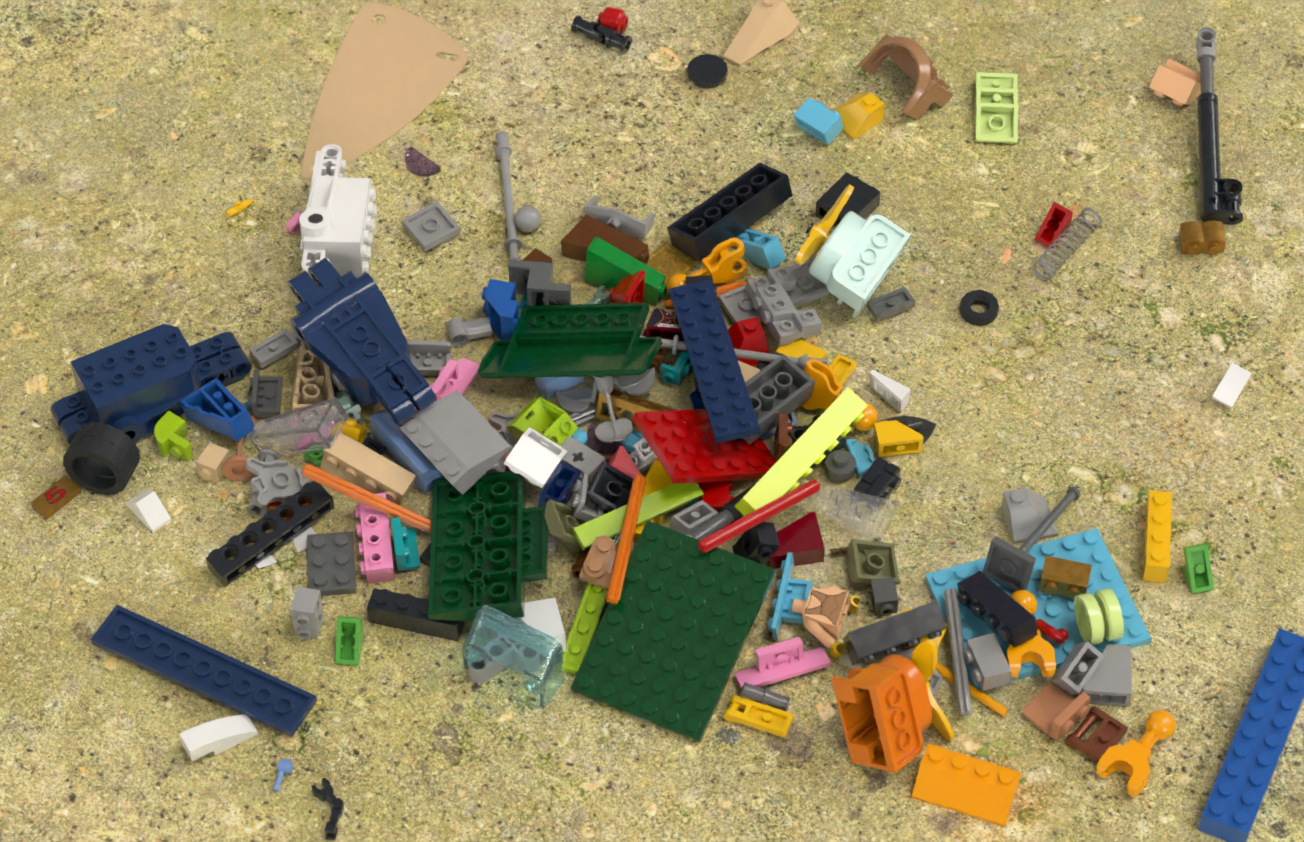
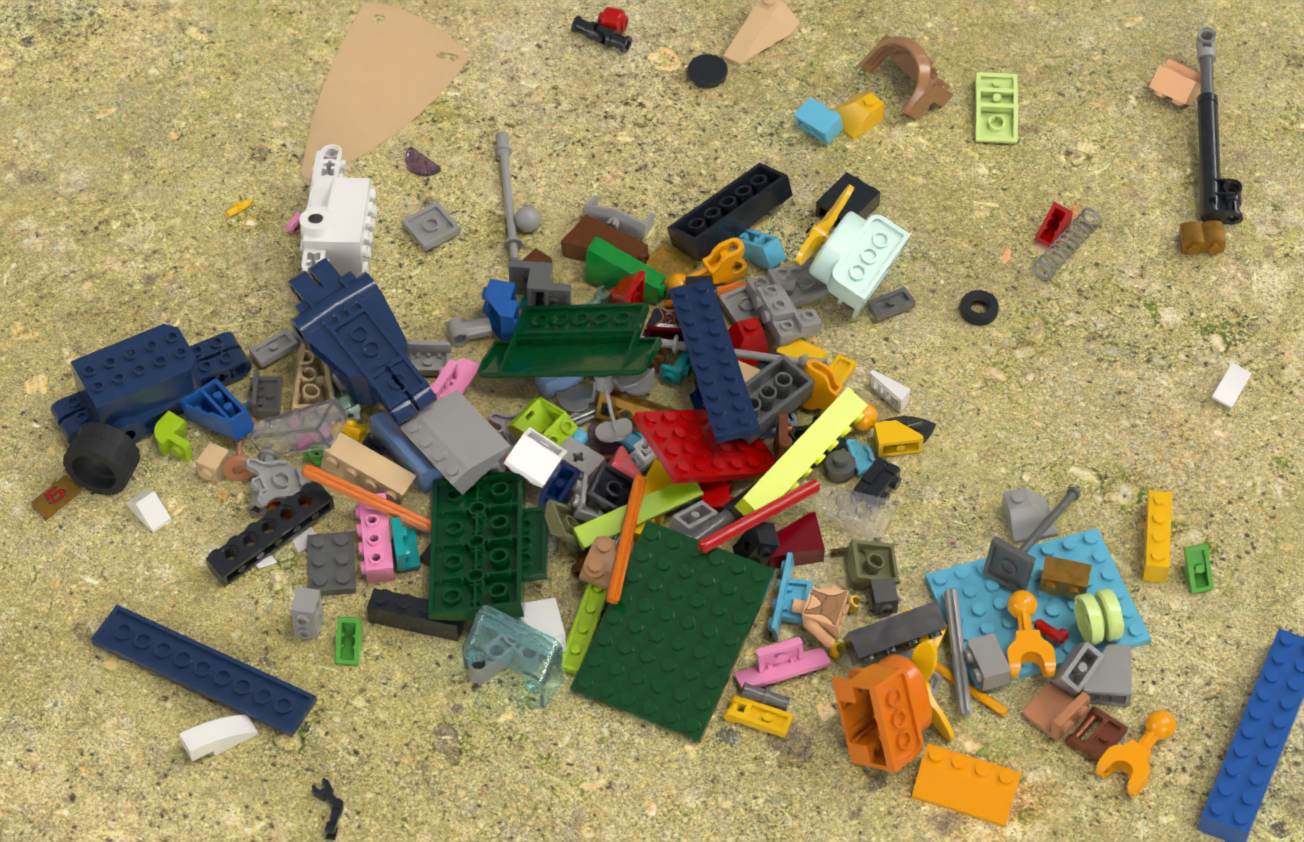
(284, 766): medium blue hand -> none
(997, 609): black brick -> none

